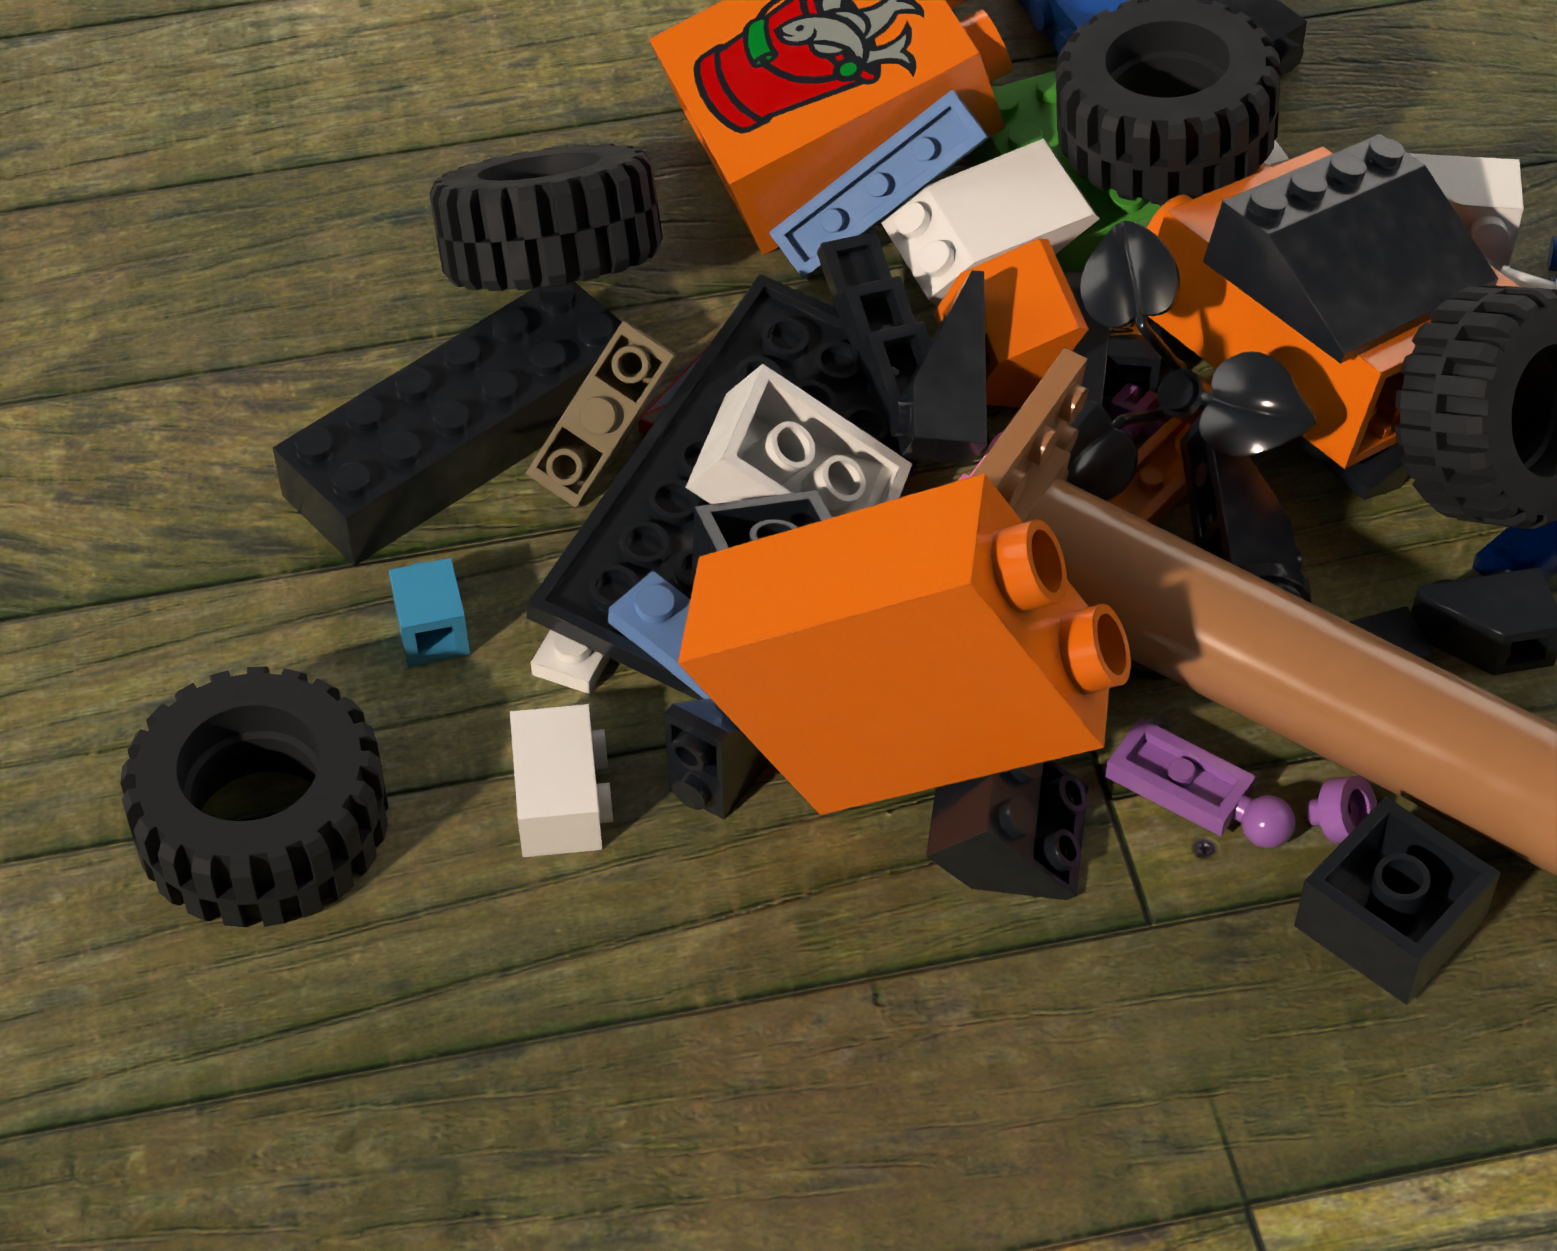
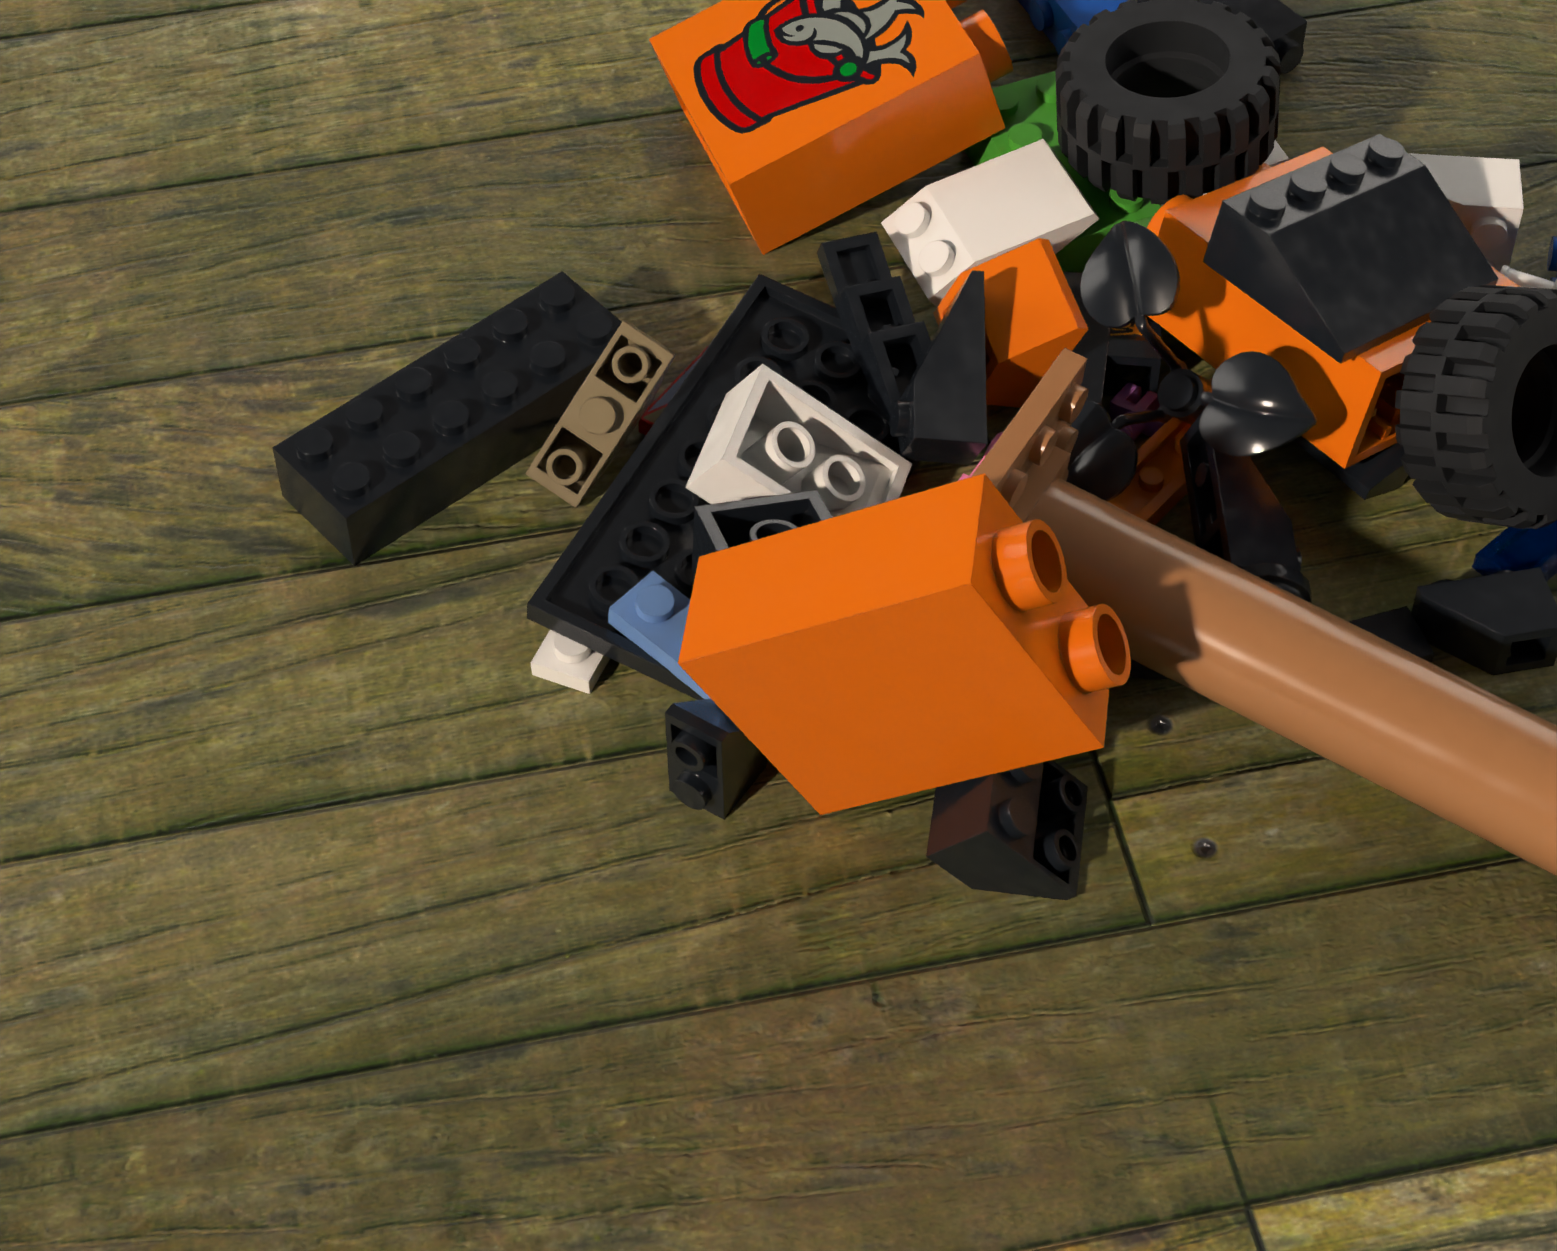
(268, 863): black tyre -> none
(429, 612): dark azure brick -> none
(546, 217): black tyre -> none
(557, 780): white brick -> none
(881, 181): medium blue plate -> none
(1198, 785): medium lavender plate -> none
(1341, 806): medium lavender tile -> none
(1396, 899): black brick -> none

